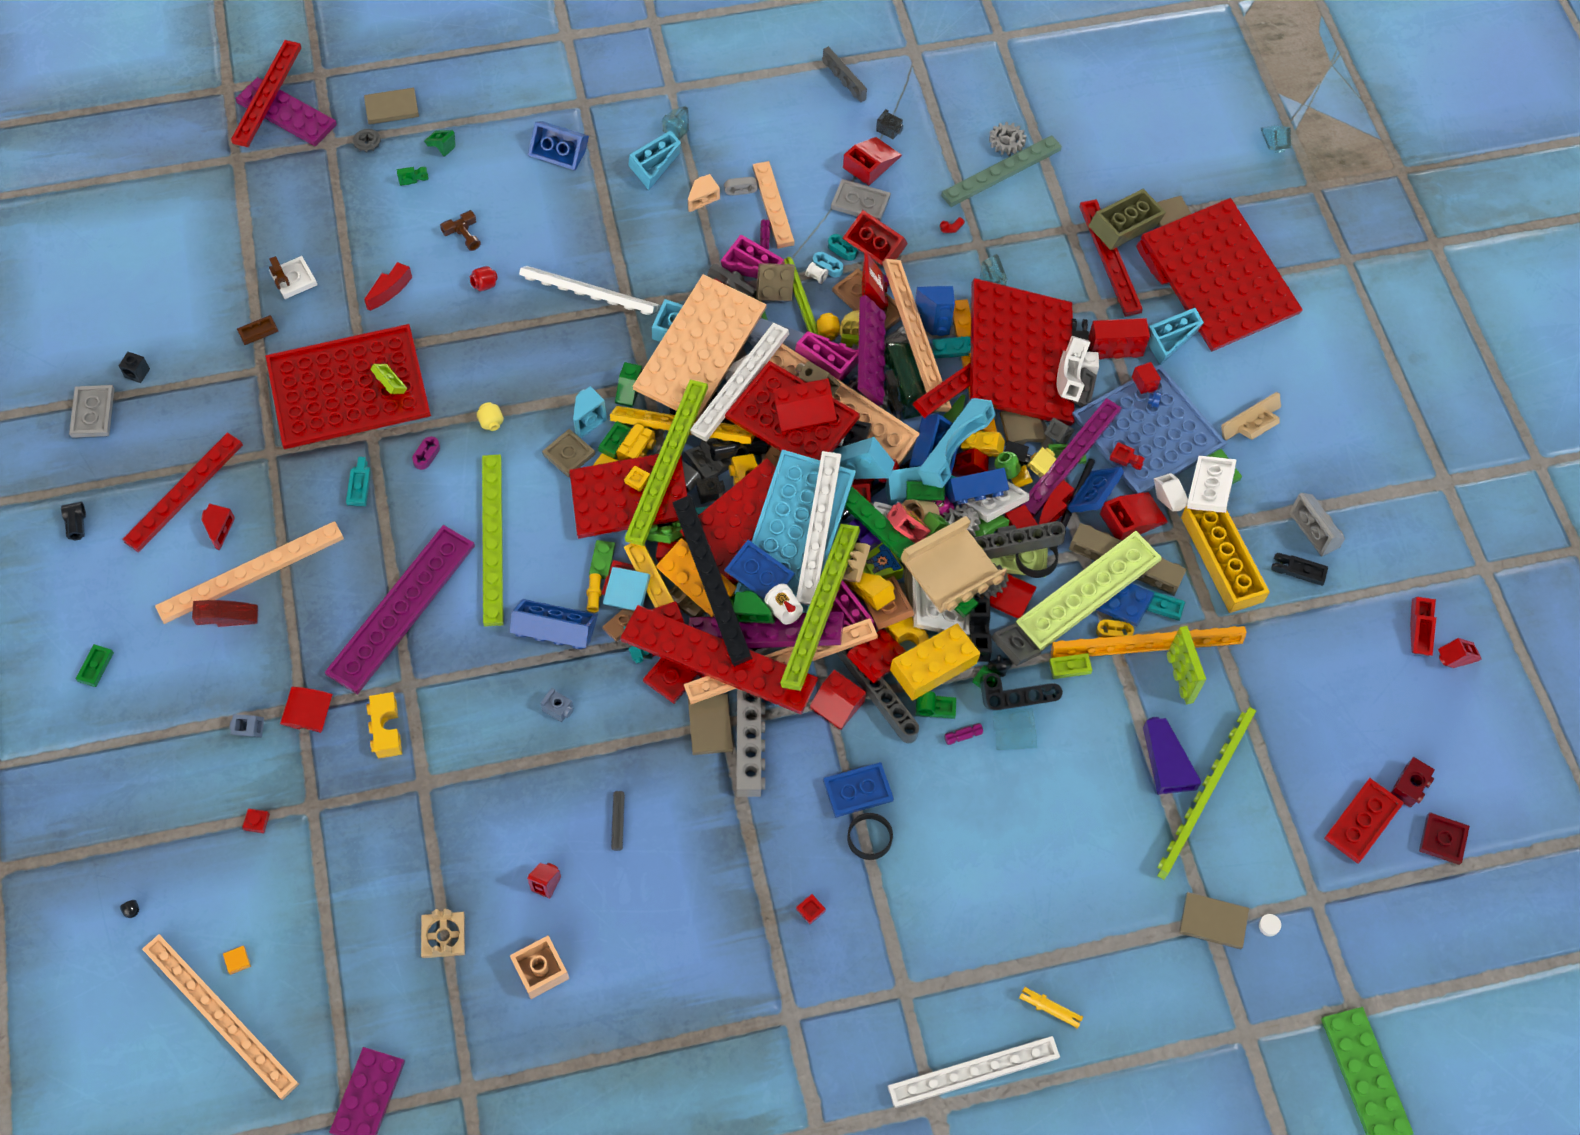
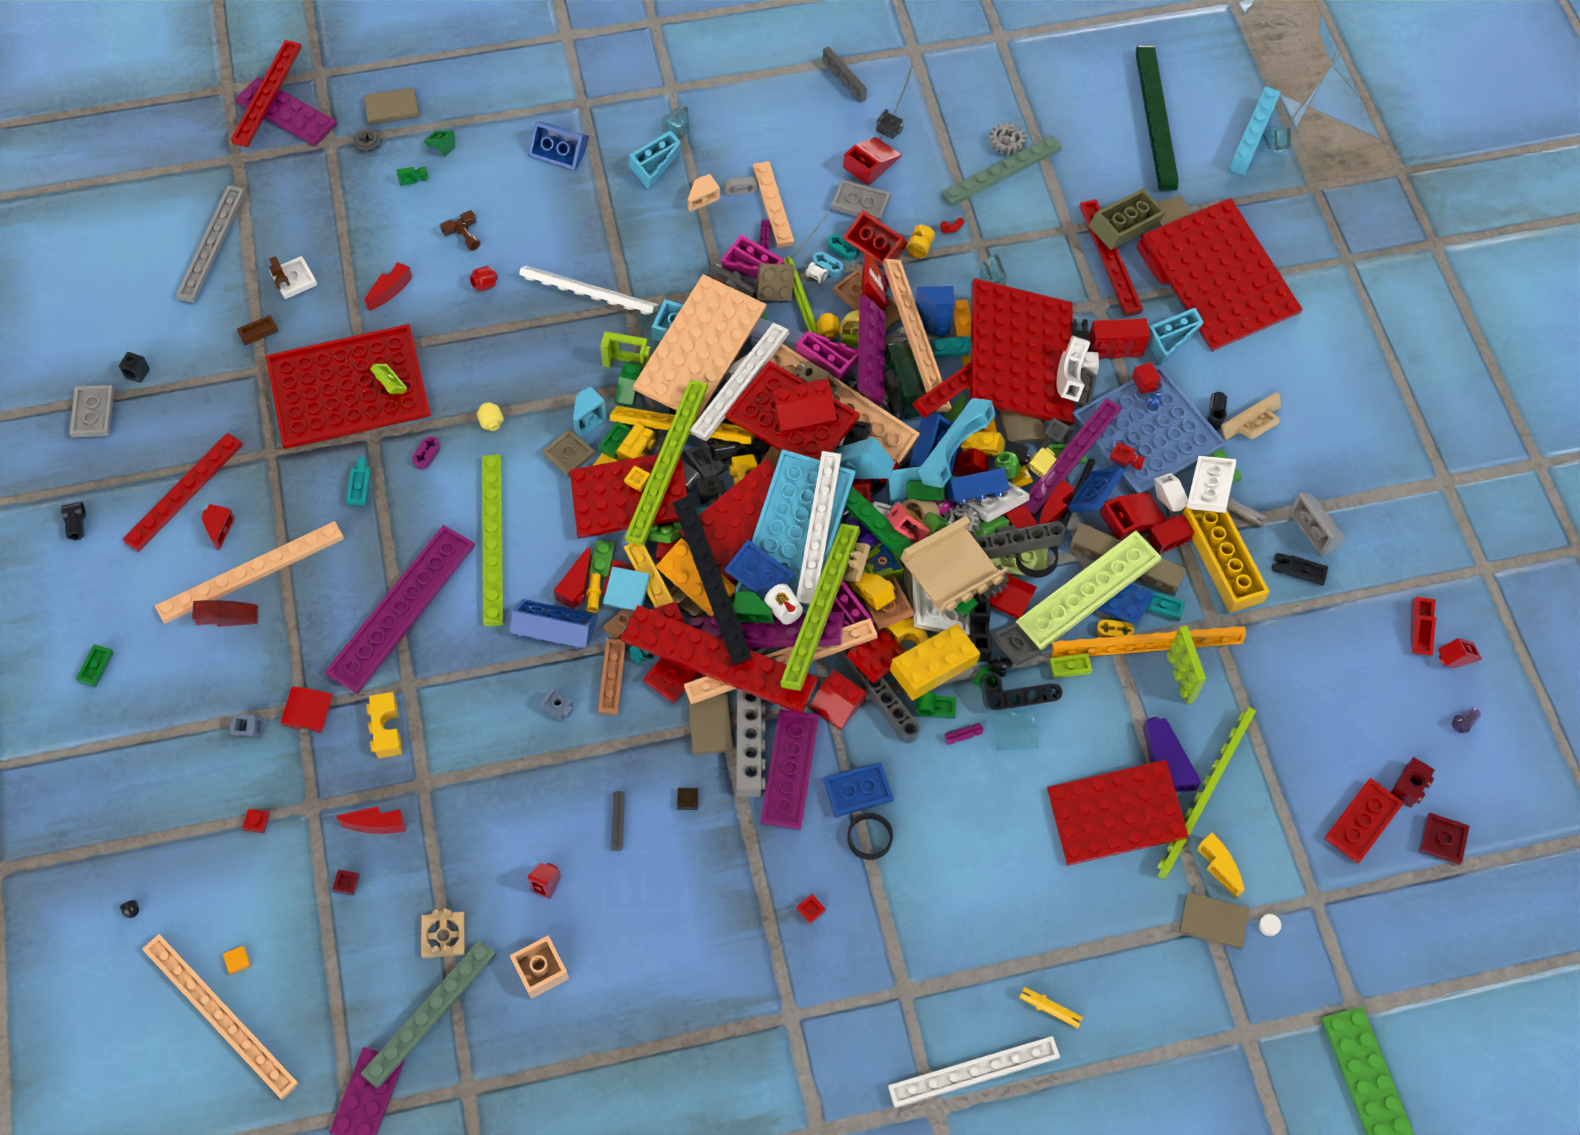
(210, 244): none -> light grey plate
(345, 882): none -> dark red plate
(373, 821): none -> red slope
(428, 1014): none -> sand green plate
(573, 586): none -> red slope
(611, 349): none -> lime window
(612, 677): none -> nougat plate
(687, 799): none -> dark brown plate
(790, 769): none -> magenta plate
(920, 241): none -> yellow wheel
(1117, 812): none -> red plate
(1156, 118): none -> dark green beam
(1170, 534): none -> red brick
(1217, 409): none -> black piece
(1222, 864): none -> yellow slope
(1245, 512): none -> light grey pin
(1254, 131): none -> medium azure arch
(1464, 722): none -> clear purple cone

